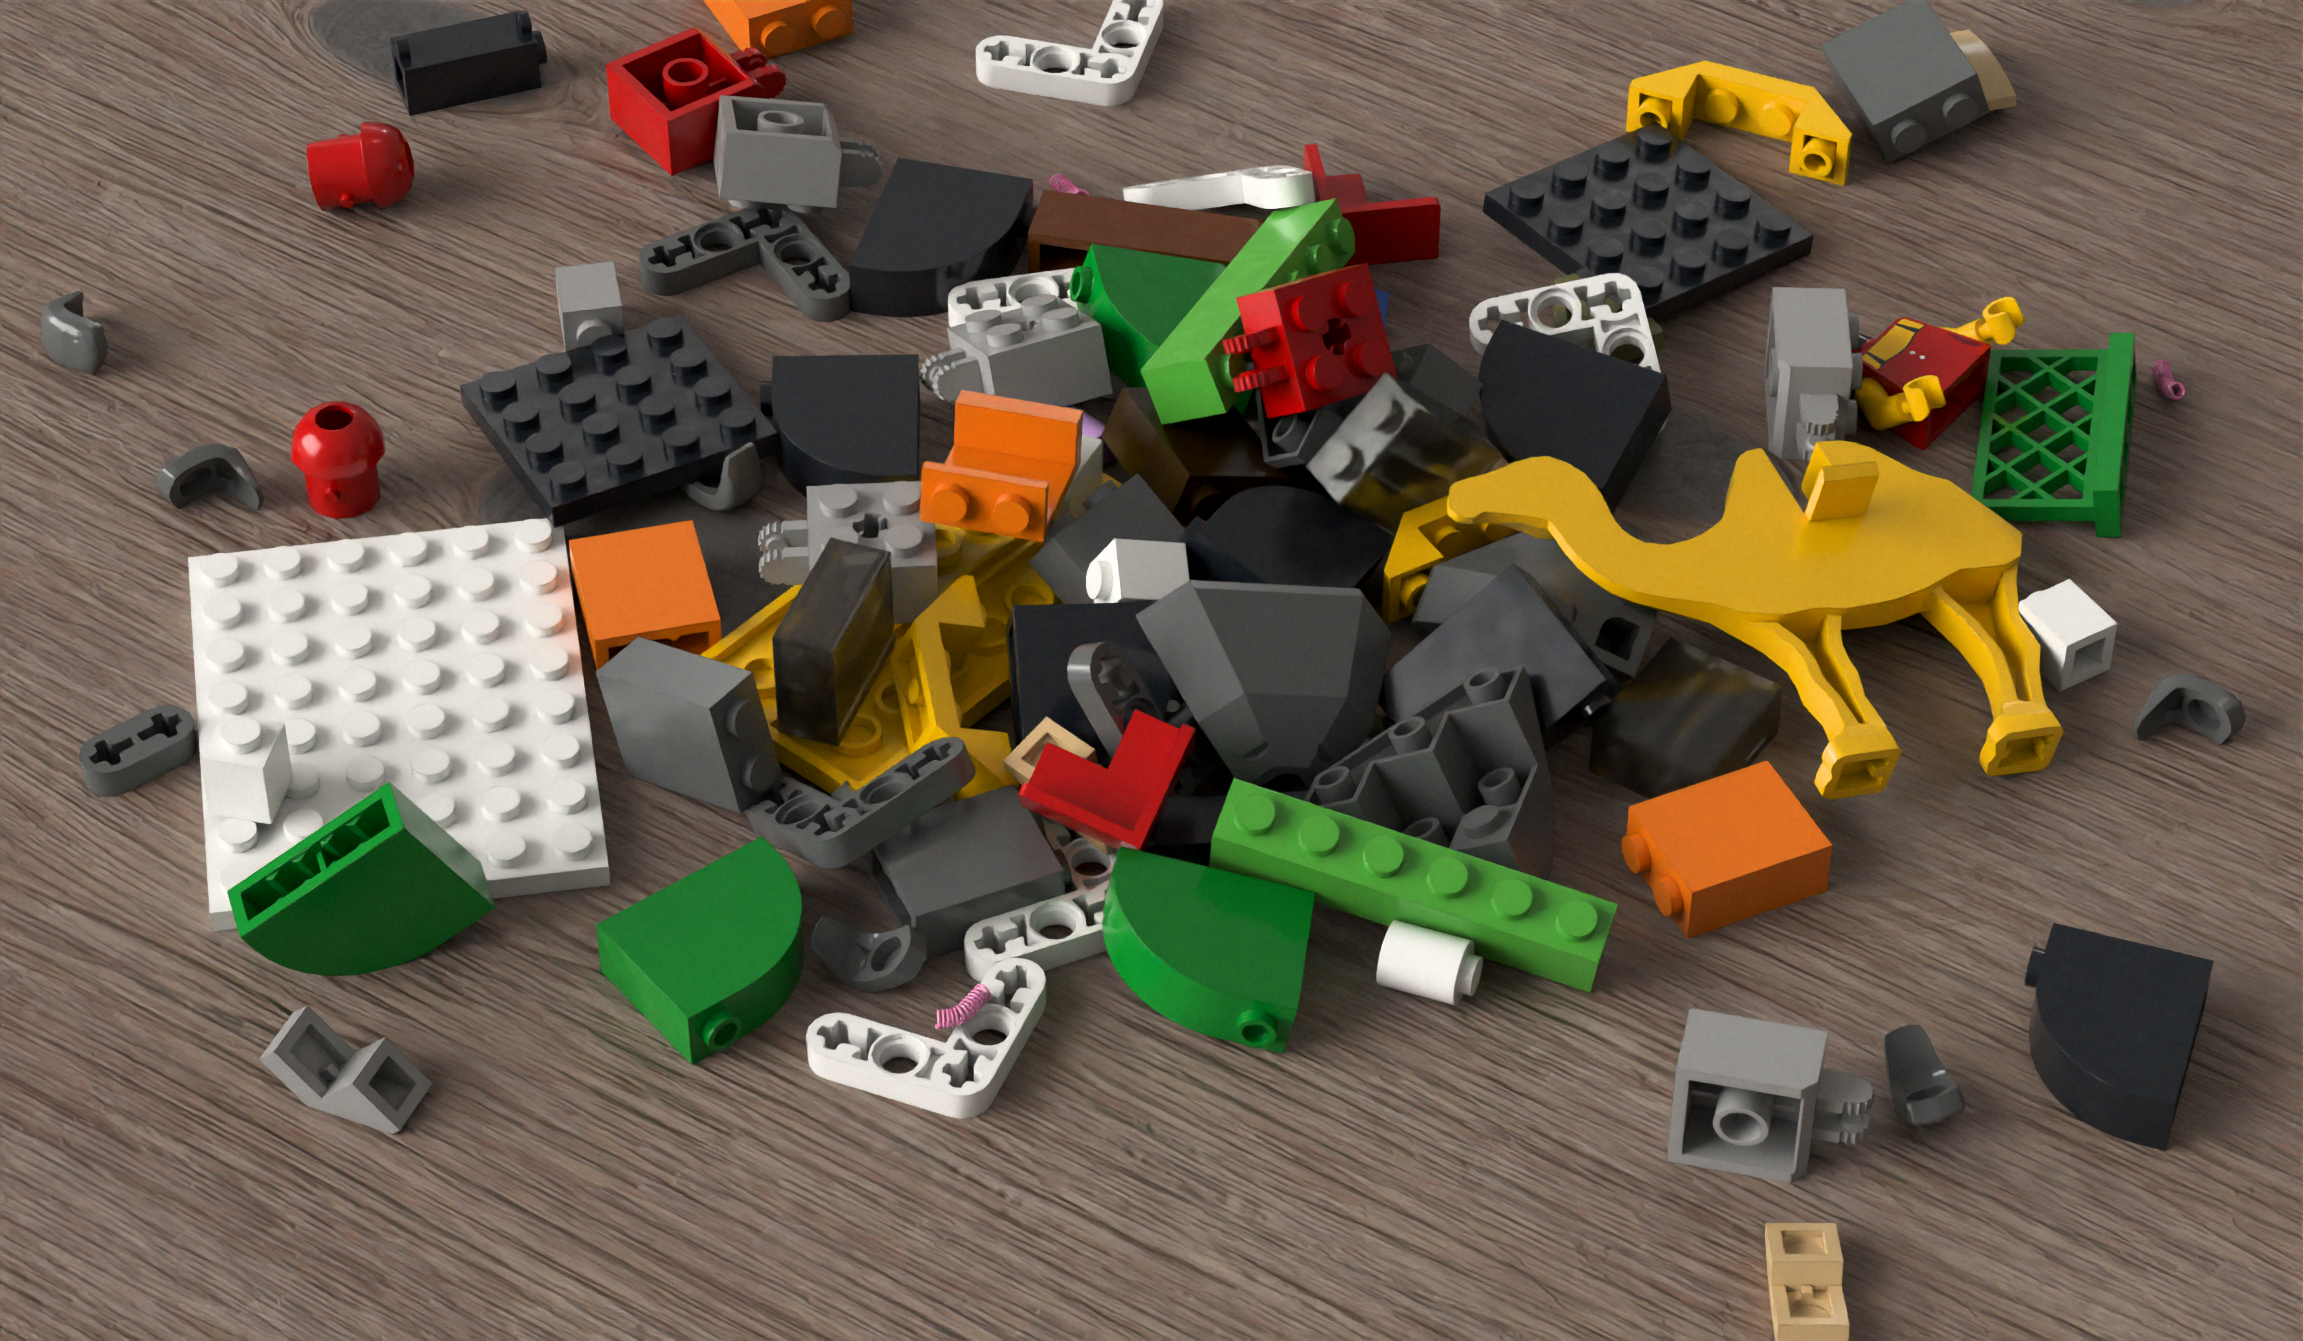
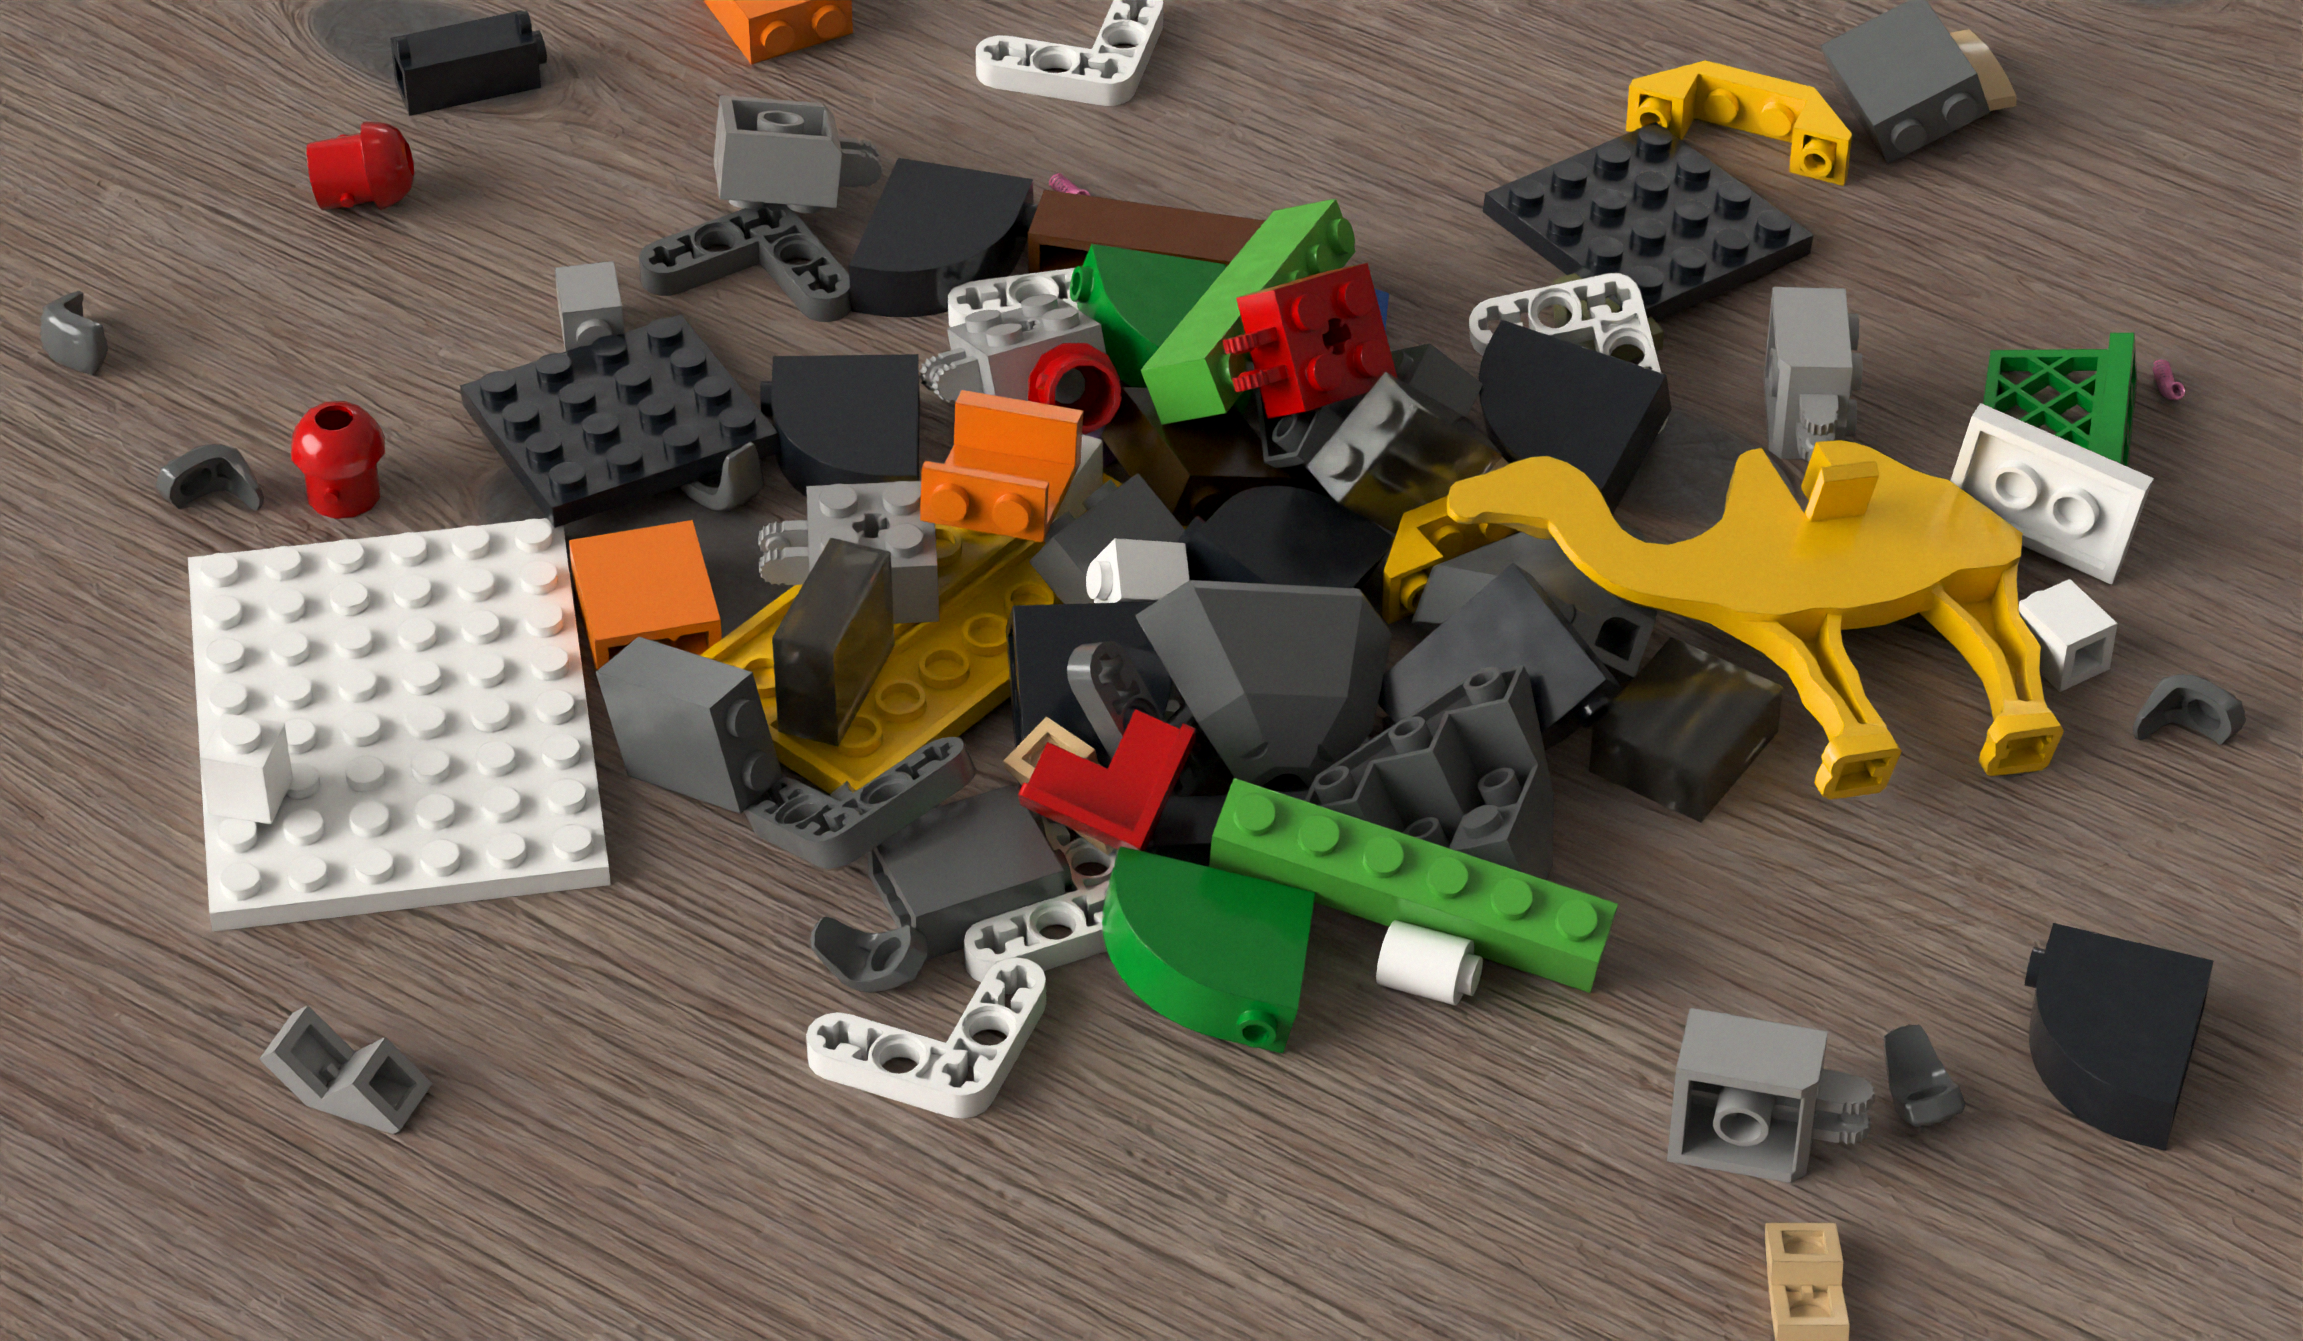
(138, 750): dark grey beam -> none
(362, 892): green brick -> none
(672, 93): red hinge -> none
(710, 950): green brick -> none
(924, 688): yellow slope -> none
(972, 1000): bright pink leg -> none
(1102, 383): none -> red piece
(1260, 186): white beam -> none
(1381, 230): red panel -> none
(1726, 849): orange brick -> none
(1928, 375): torso -> none
(2052, 491): none -> white plate

